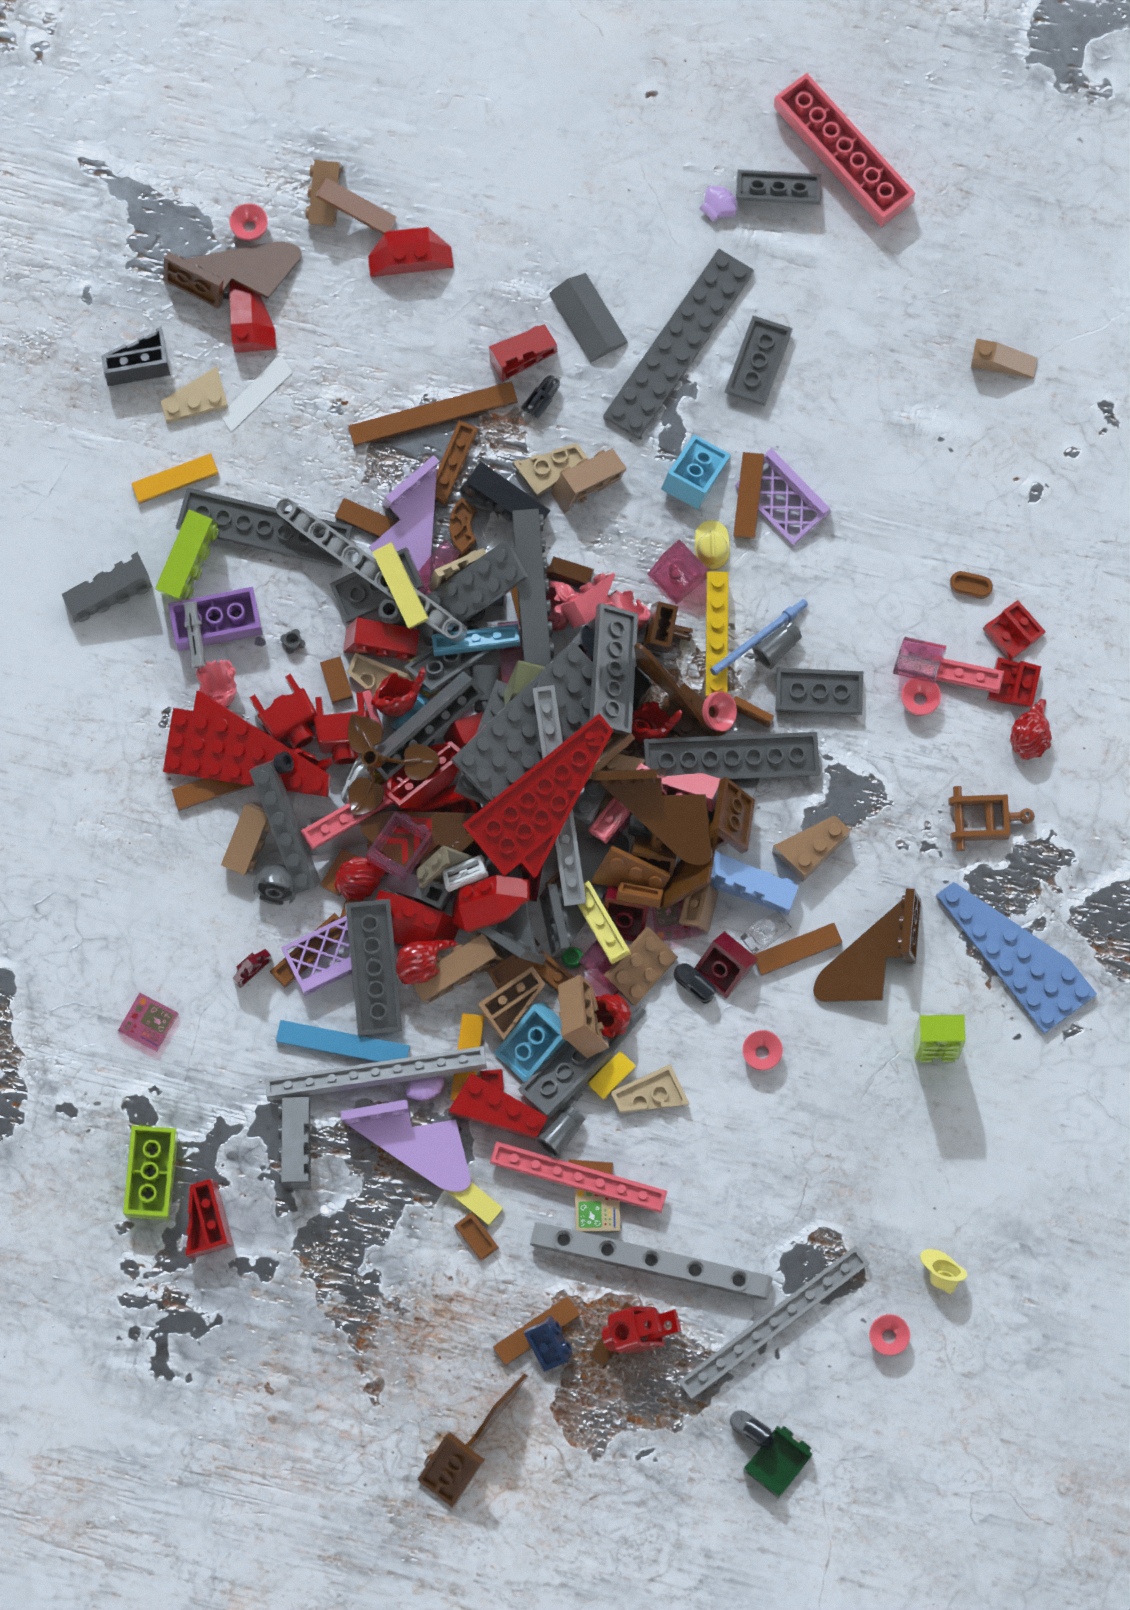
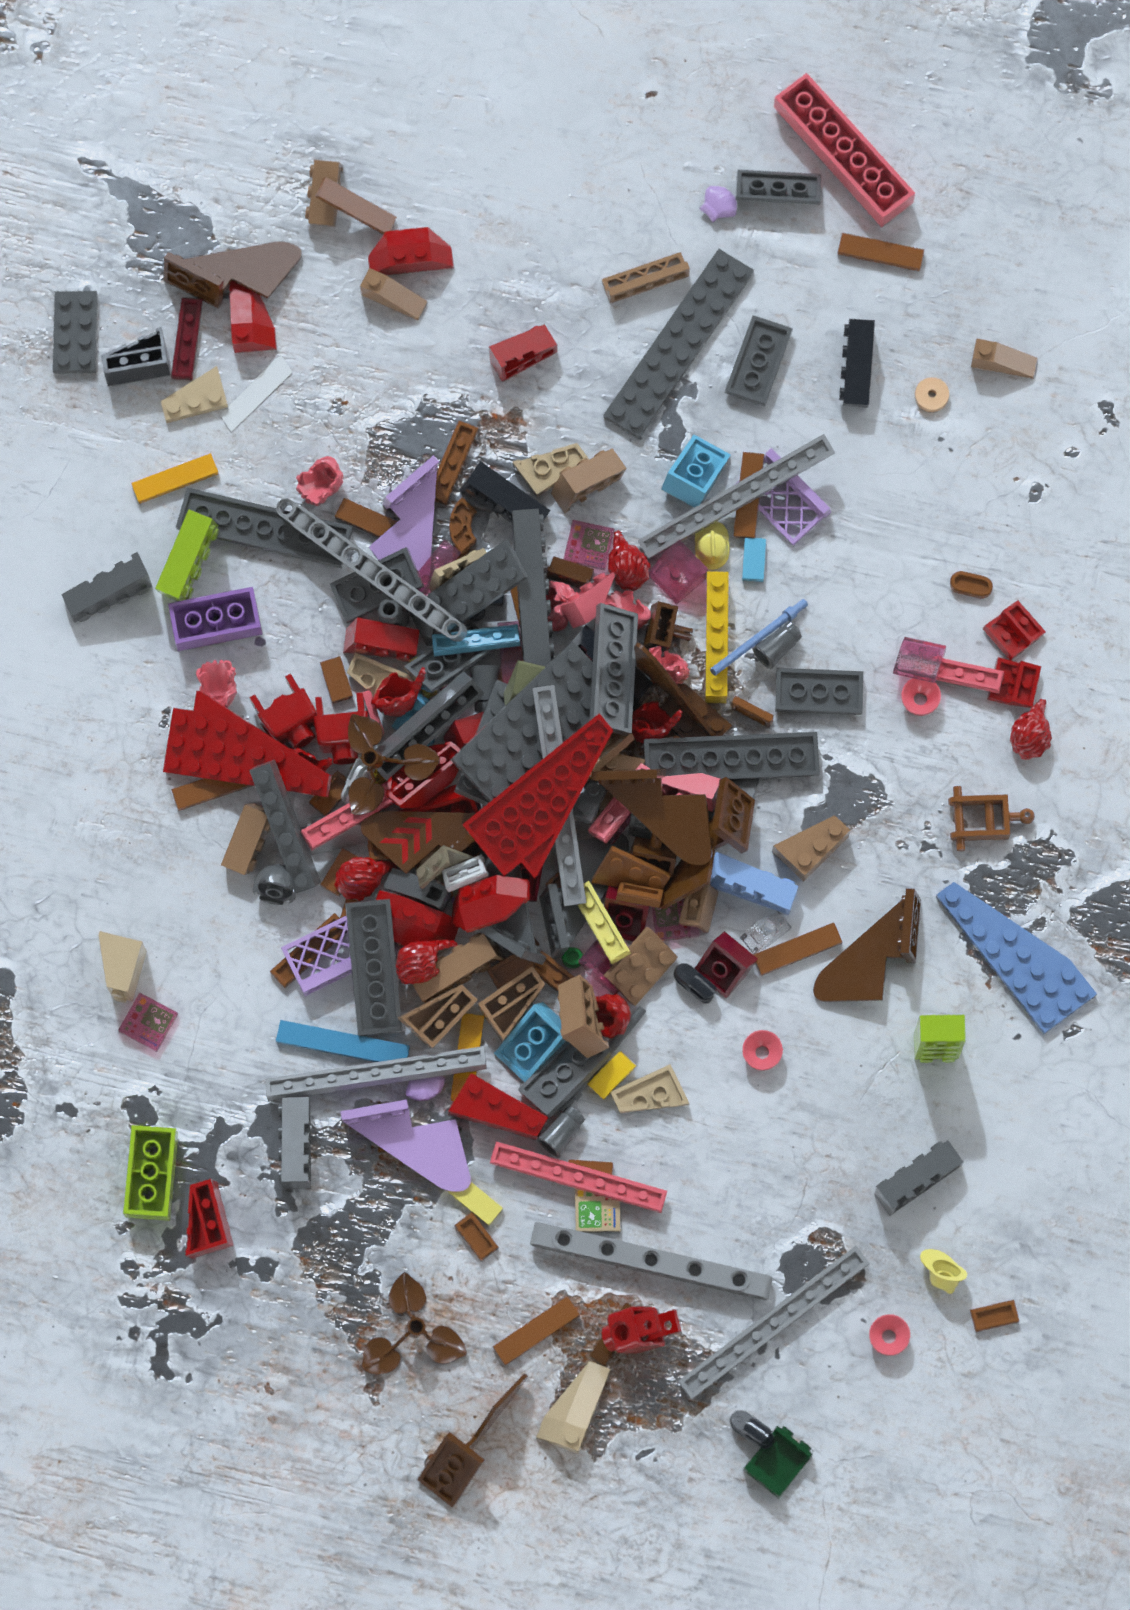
(75, 332): none -> dark grey plate
(121, 964): none -> tan slope
(187, 339): none -> dark red tile
(194, 634): light grey pin -> none
(248, 213): coral piece -> none
(251, 966): dark red plate -> none
(283, 762): black tile -> none
(292, 635): dark grey plate -> none
(320, 481): none -> coral hair
(325, 805): none -> dark orange tile
(387, 864): clear pink window -> none
(392, 294): none -> medium nougat slope
(400, 585): light yellow tile -> none
(409, 1296): none -> reddish brown plant
(433, 414): dark orange tile -> none
(437, 1016): none -> medium nougat wedge
(494, 1077): red tile -> none
(541, 396): black arm -> none
(549, 1344): dark blue bracket -> none
(572, 1413): none -> tan wedge
(588, 316): dark grey slope -> none
(589, 544): none -> clear pink tile
(628, 564): none -> red hair
(646, 282): none -> medium nougat fence
(672, 663): none -> coral hair
(724, 711): coral piece -> none
(736, 496): none -> light grey plate
(754, 559): none -> medium azure tile
(858, 362): none -> black wedge
(880, 252): none -> dark orange tile
(918, 1177): none -> dark grey wedge
(928, 403): none -> light nougat piece
(994, 1316): none -> dark orange tile

